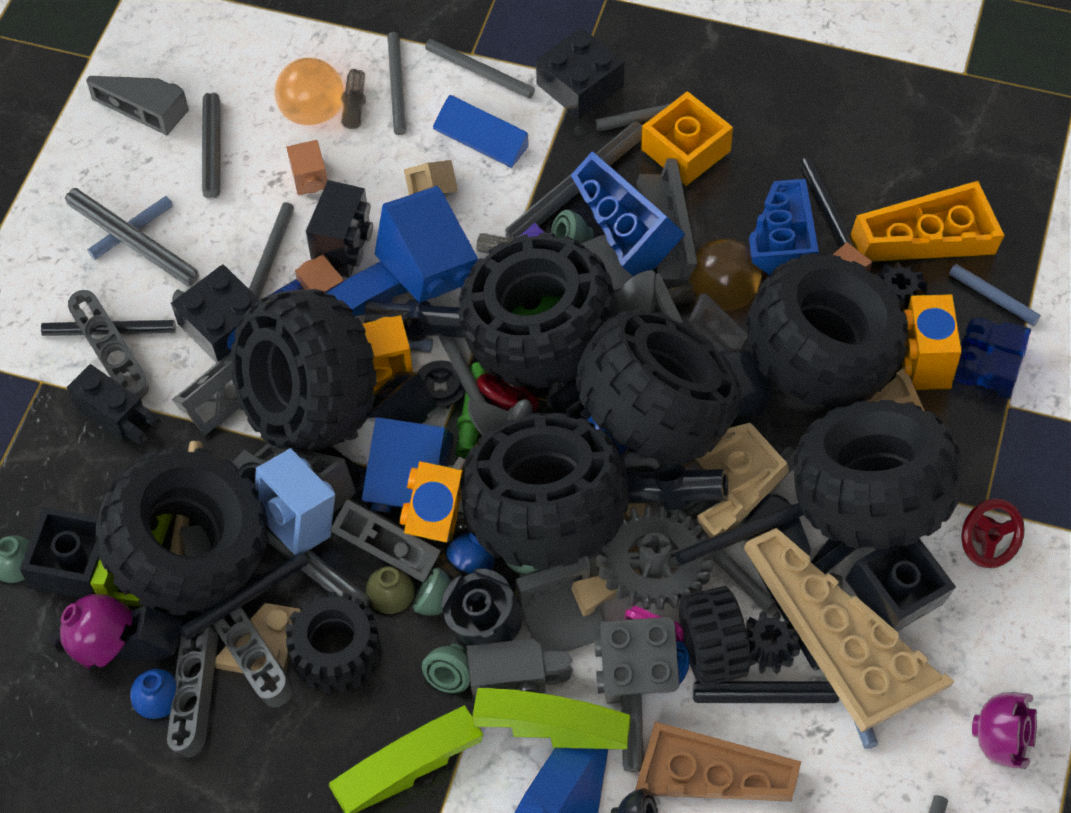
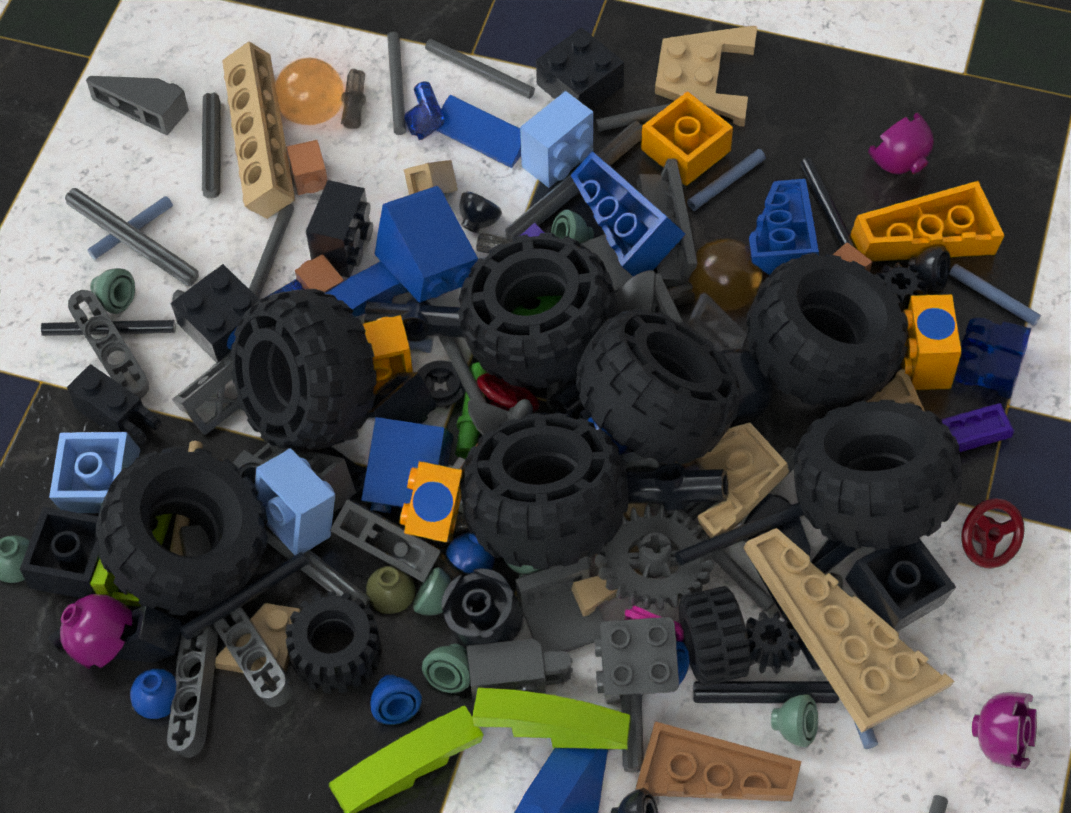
(87, 467): none -> light blue brick
(114, 289): none -> sand green brick
(258, 130): none -> tan brick
(395, 700): none -> blue brick
(425, 116): none -> clear blue piece
(477, 212): none -> black brick
(557, 139): none -> light blue brick
(693, 66): none -> tan wing
(726, 179): none -> sand blue piece
(797, 720): none -> sand green brick
(904, 146): none -> magenta cylinder
(934, 265): none -> black brick
(980, 427): none -> dark purple plate

